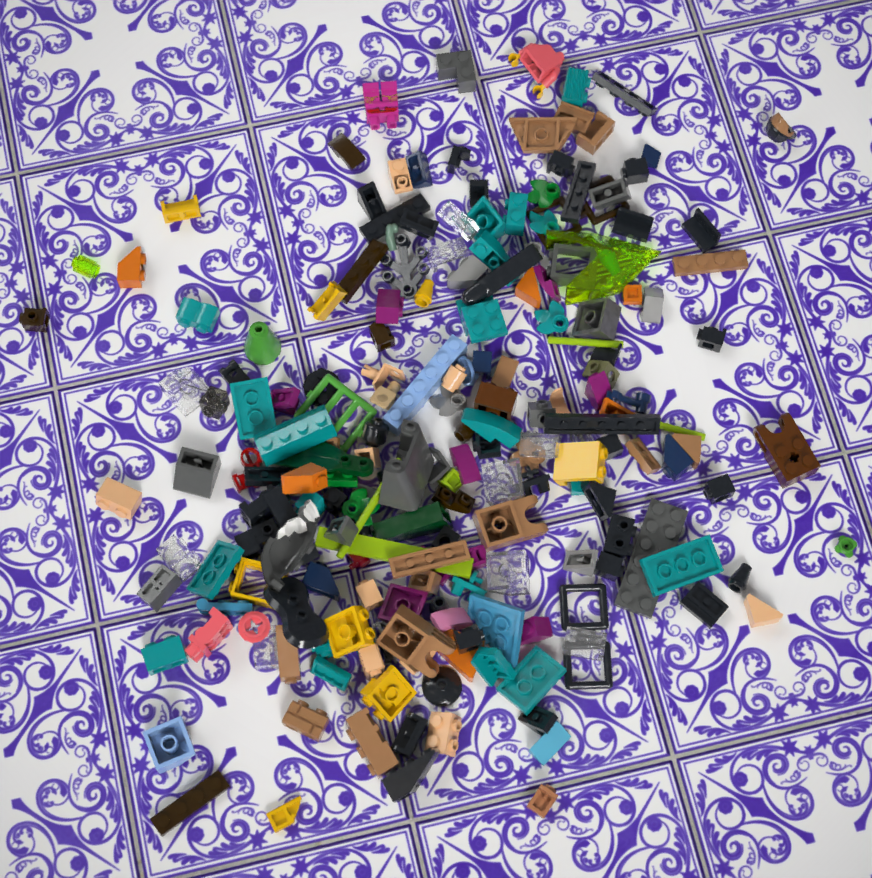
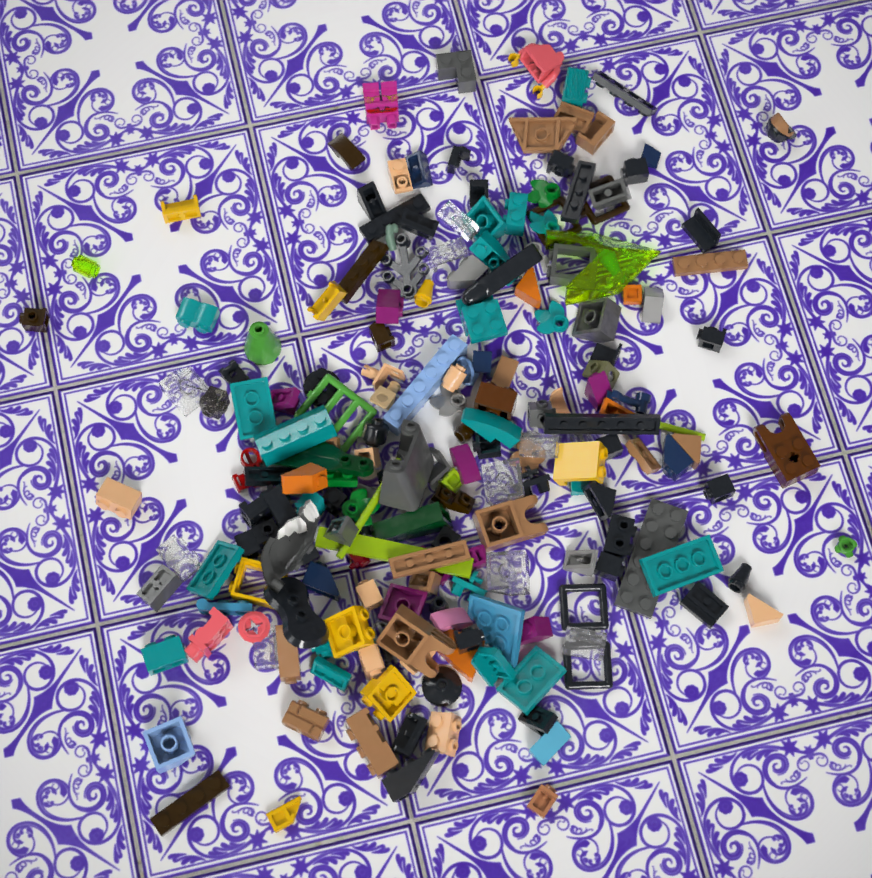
(130, 269): orange slope -> none
(196, 472): dark grey slope -> none
(549, 286): magenta slope -> none
(584, 342): lime bar -> none
(633, 224): black panel -> none

